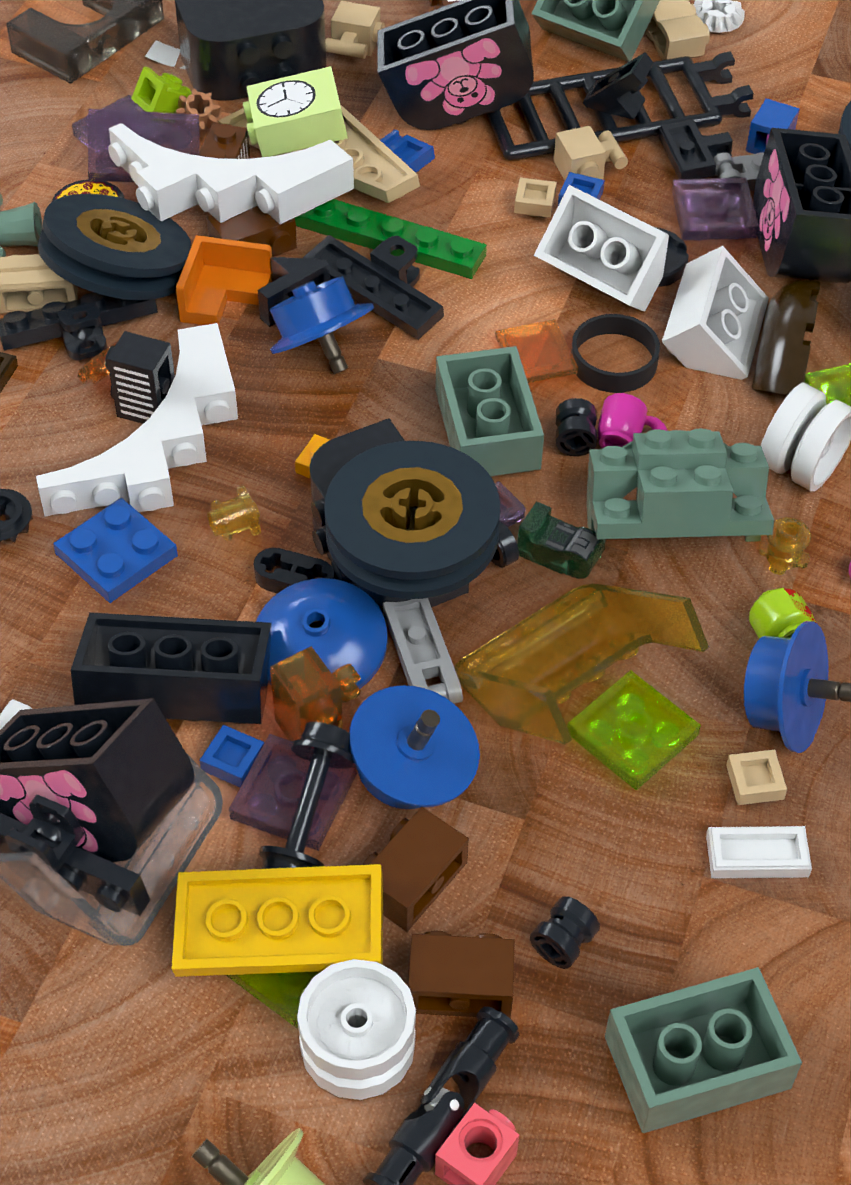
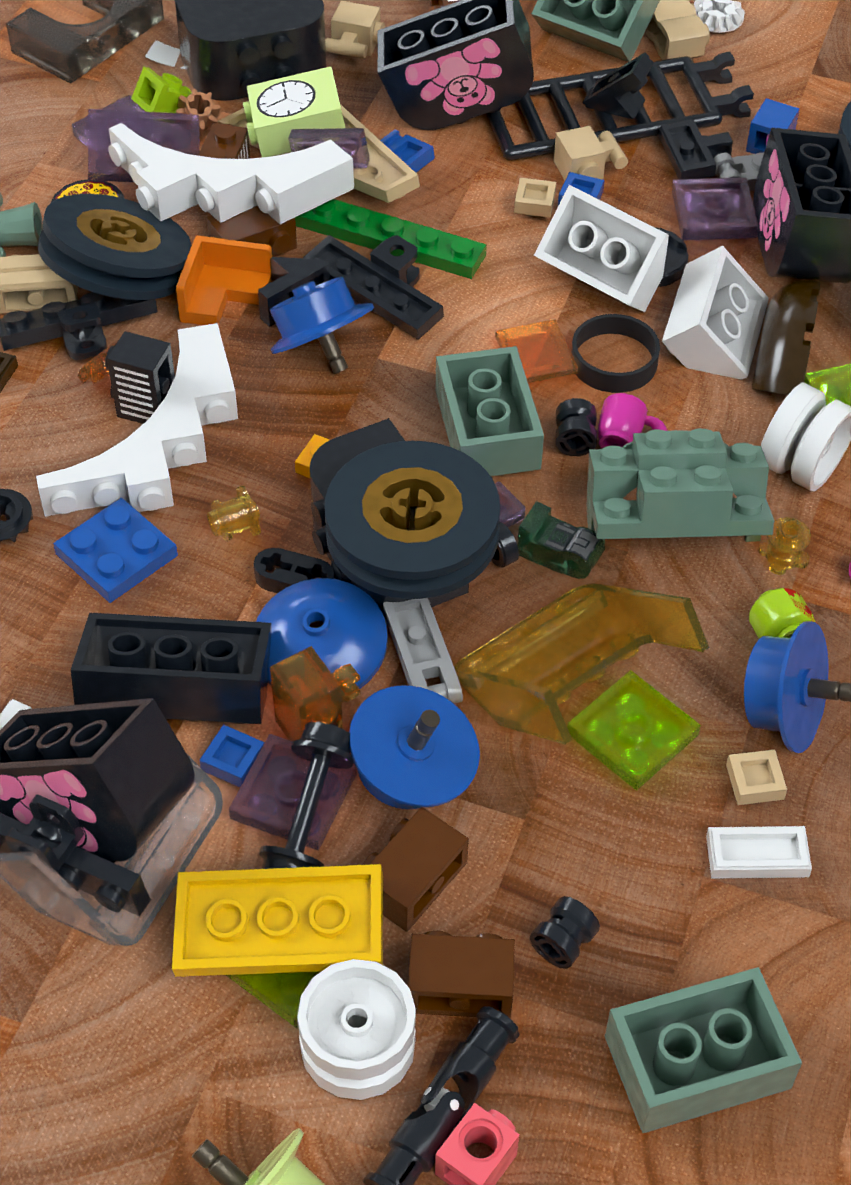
(349, 139): none -> clear purple plate

